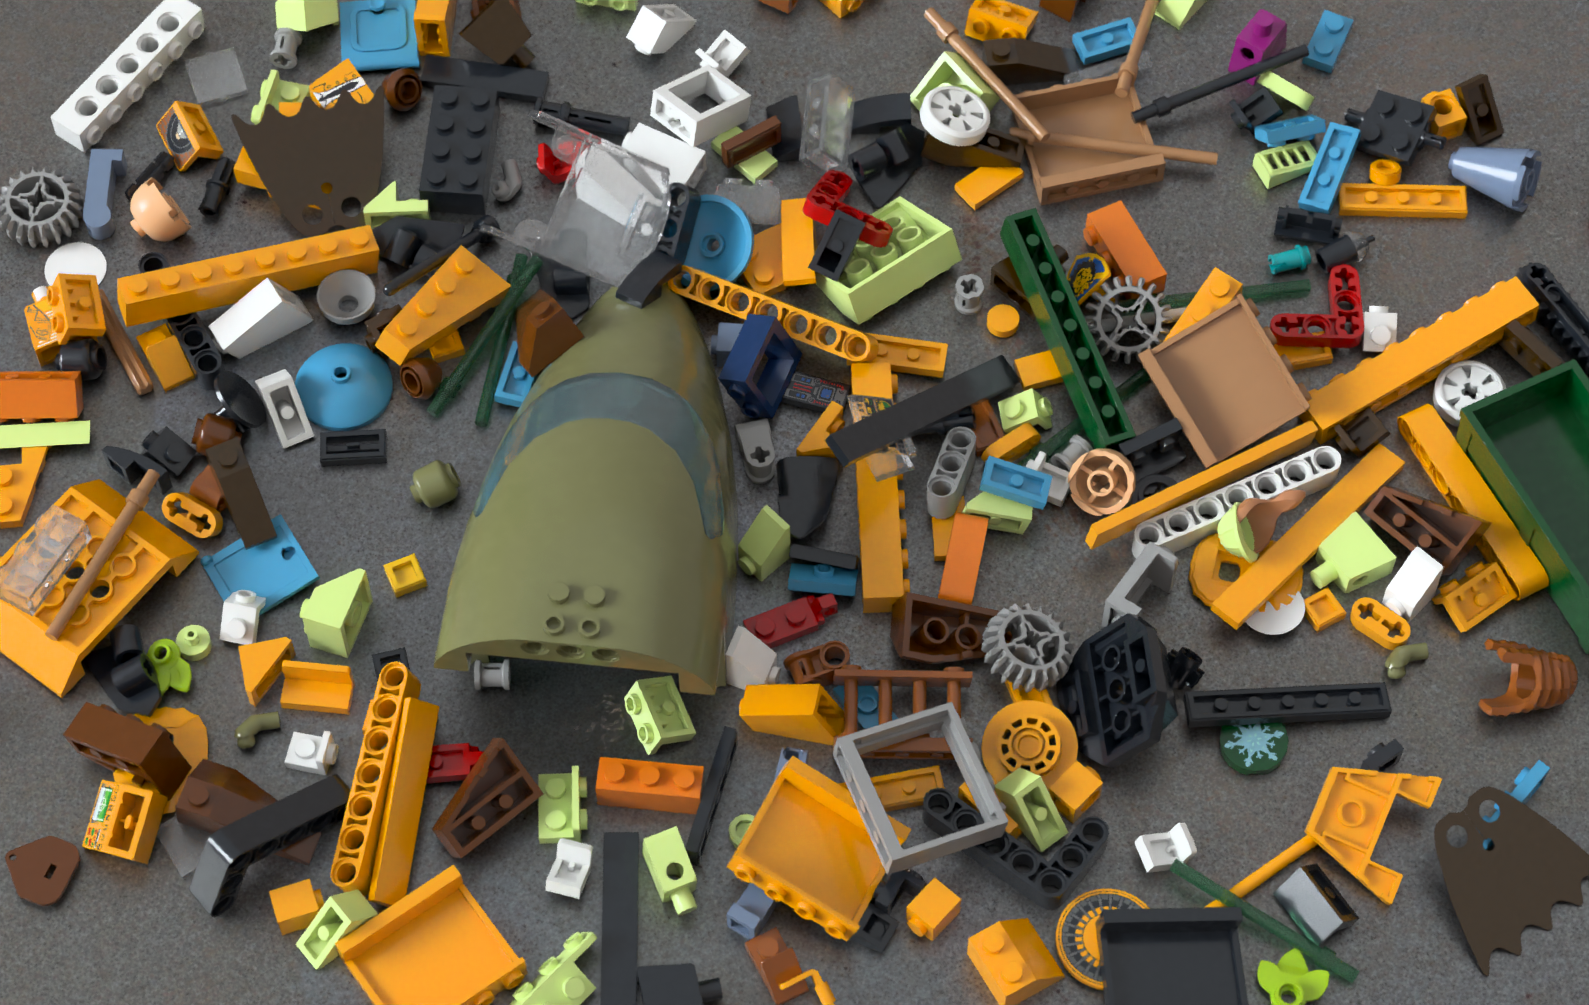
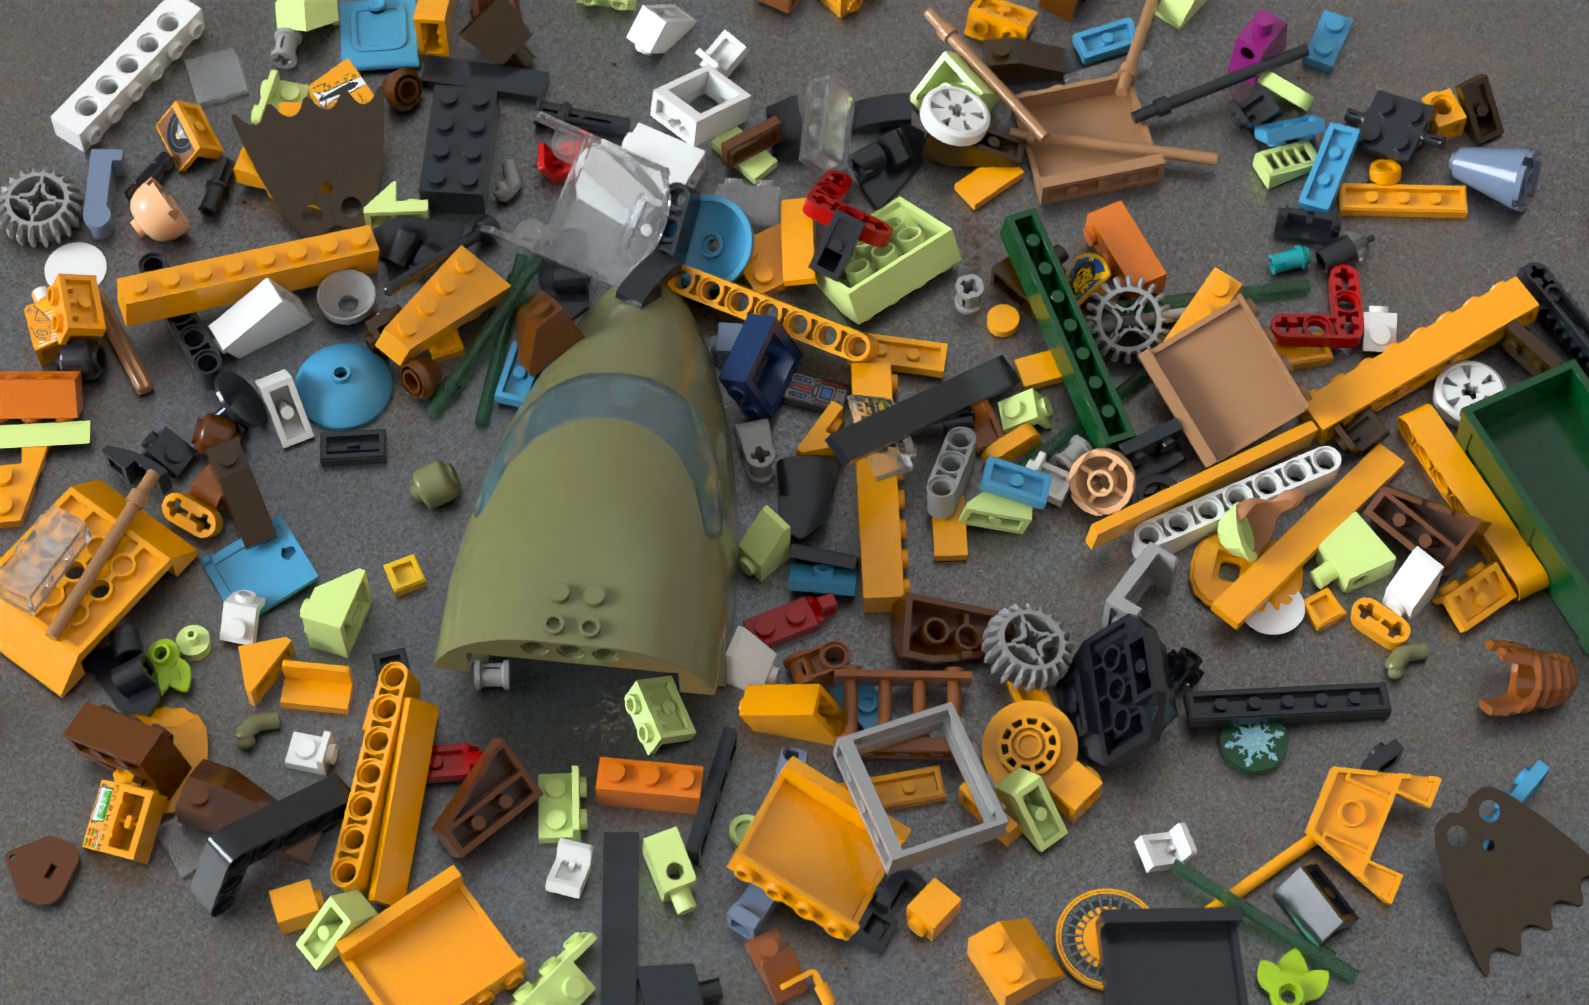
(165, 357): light orange slope -> none
(963, 558): orange beam -> none
(1016, 853): black beam -> none

